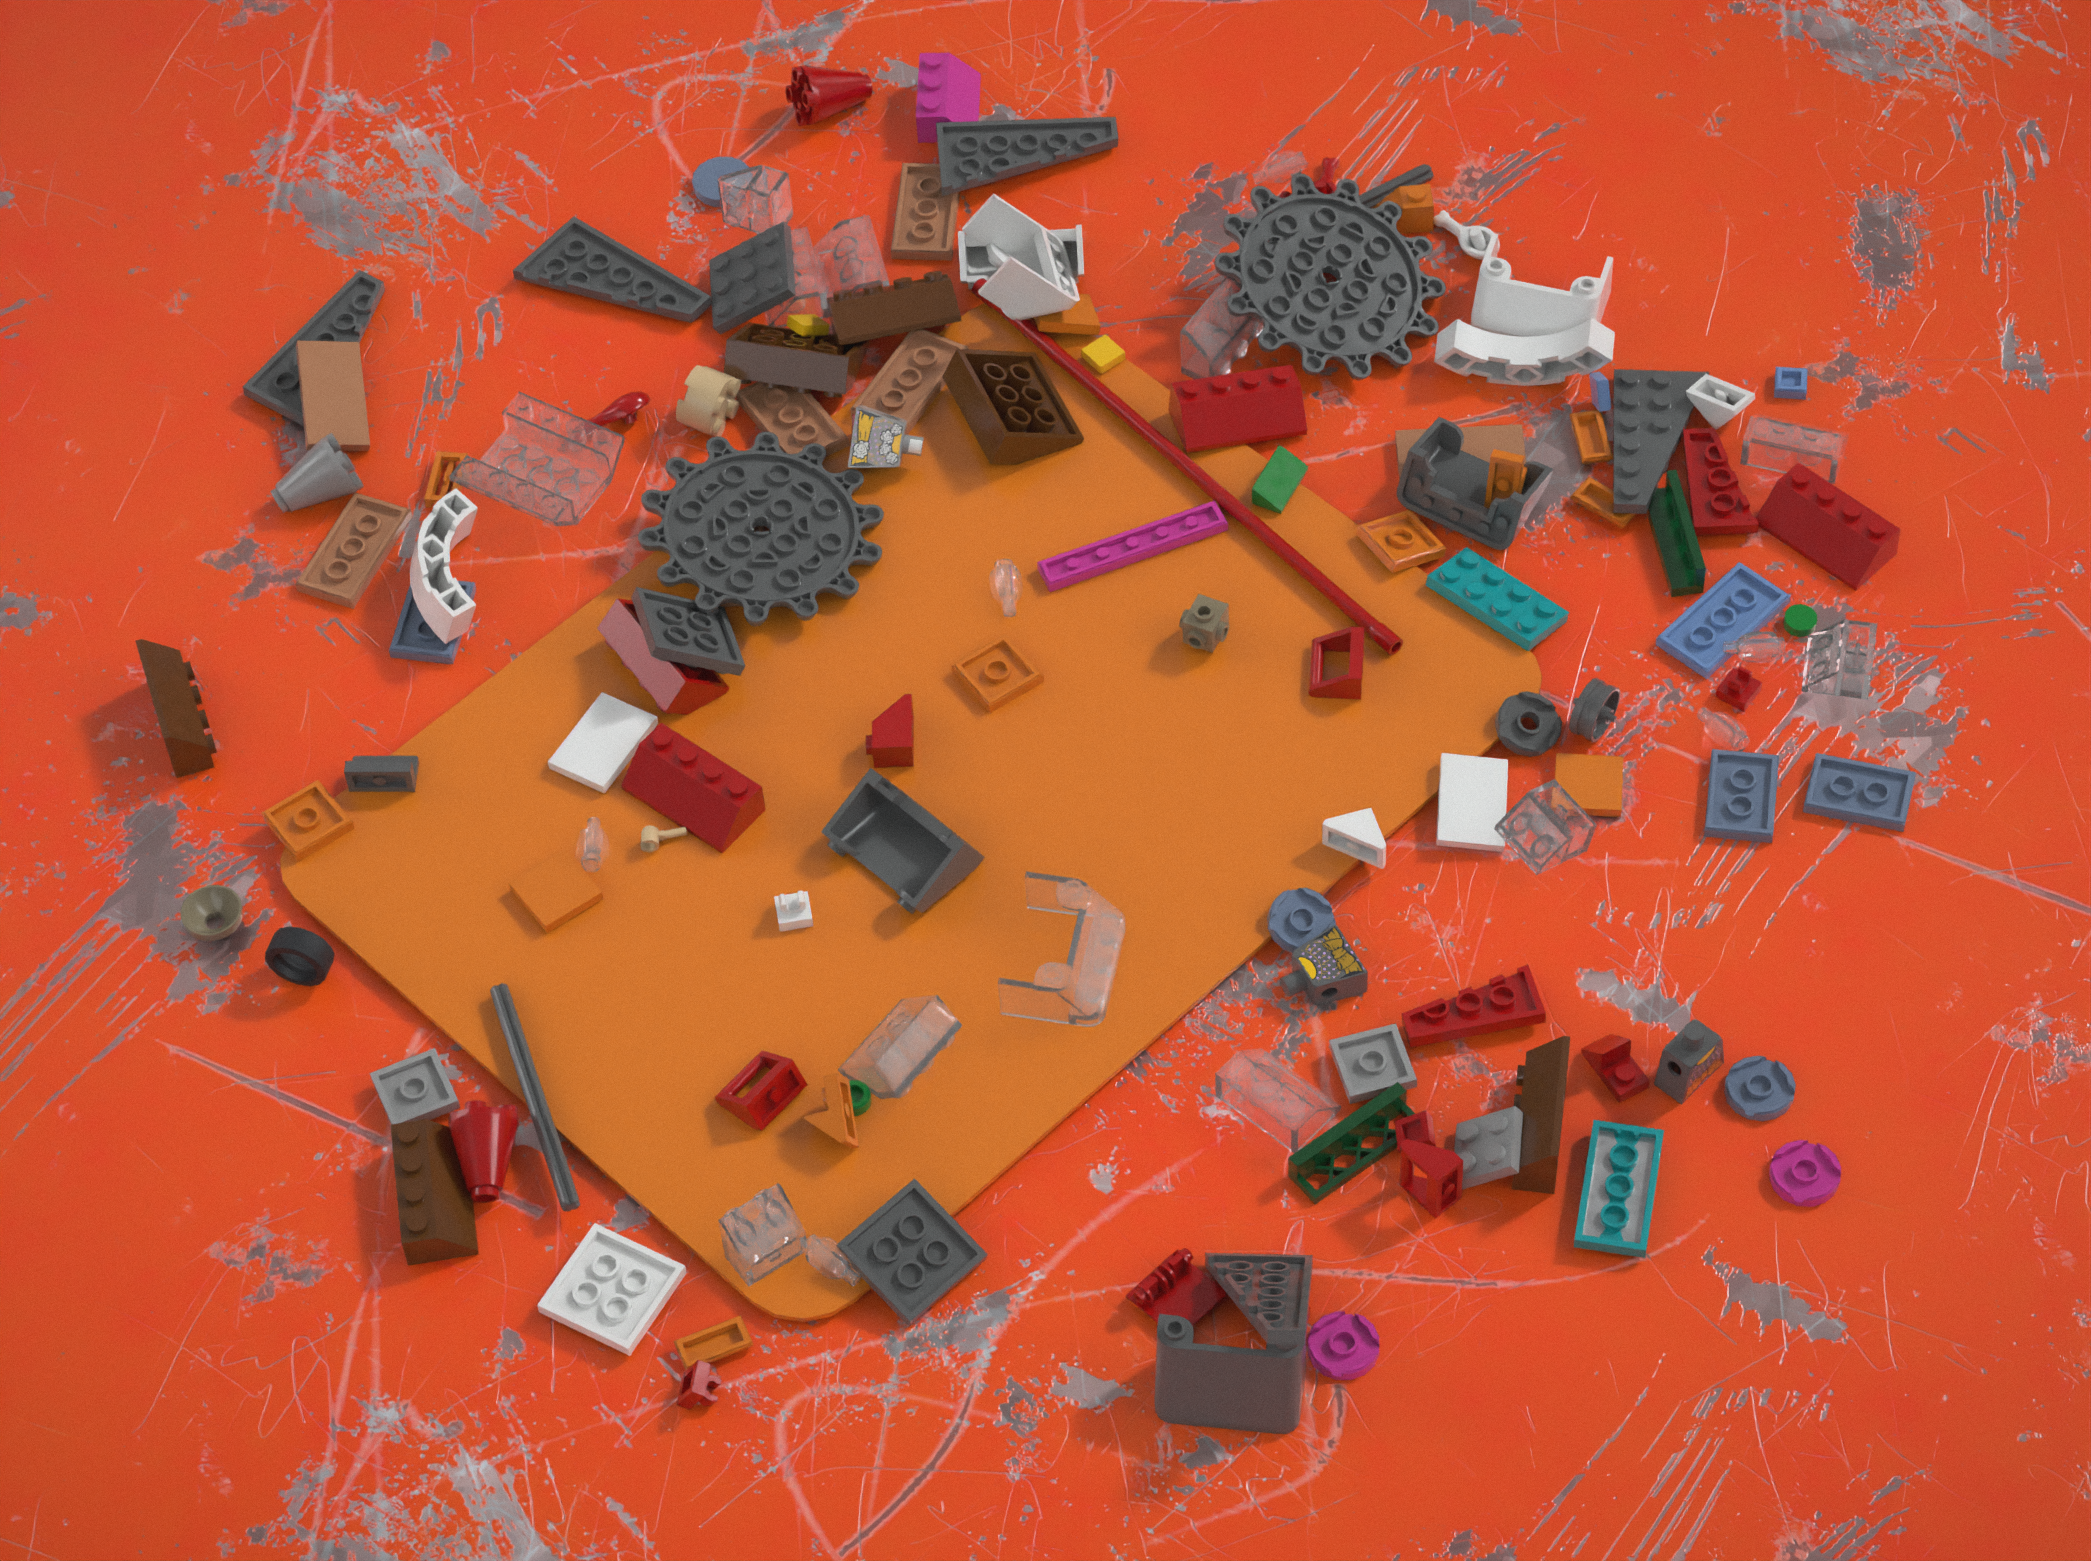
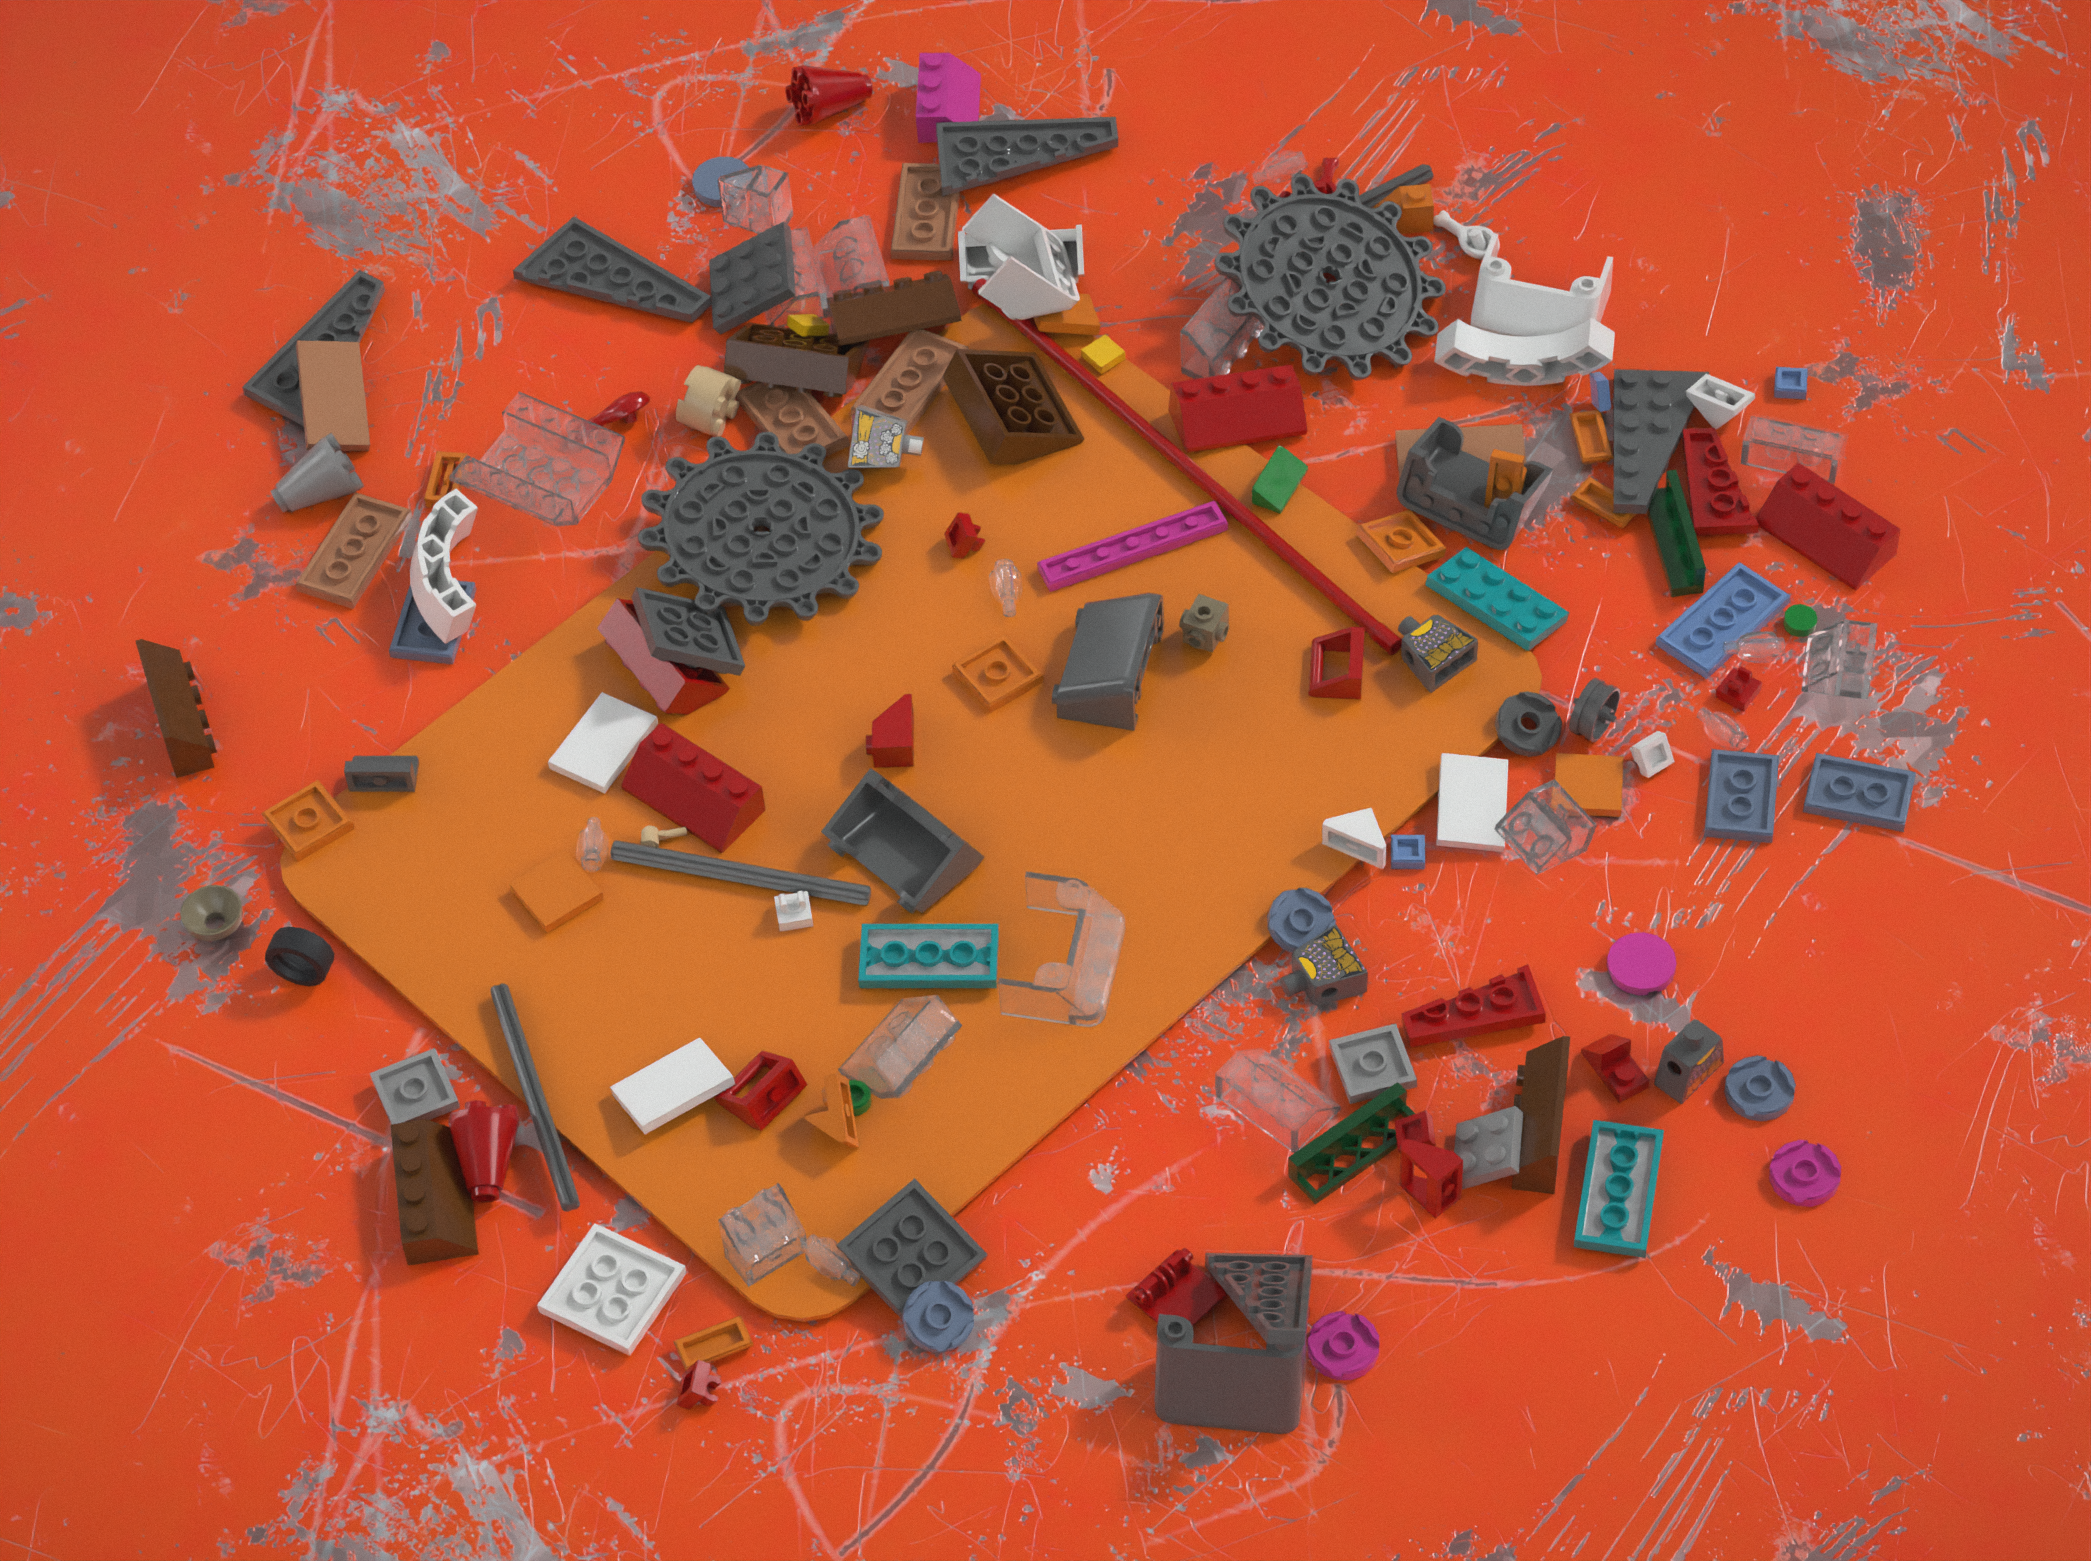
(672, 1085): none -> white tile
(740, 872): none -> dark grey axle
(929, 956): none -> teal piece
(938, 1316): none -> sand blue tile
(962, 536): none -> red tile
(1109, 660): none -> dark grey windscreen
(1407, 851): none -> medium blue tile
(1436, 650): none -> dark grey torso
(1641, 963): none -> dark pink tile
(1652, 754): none -> white tile

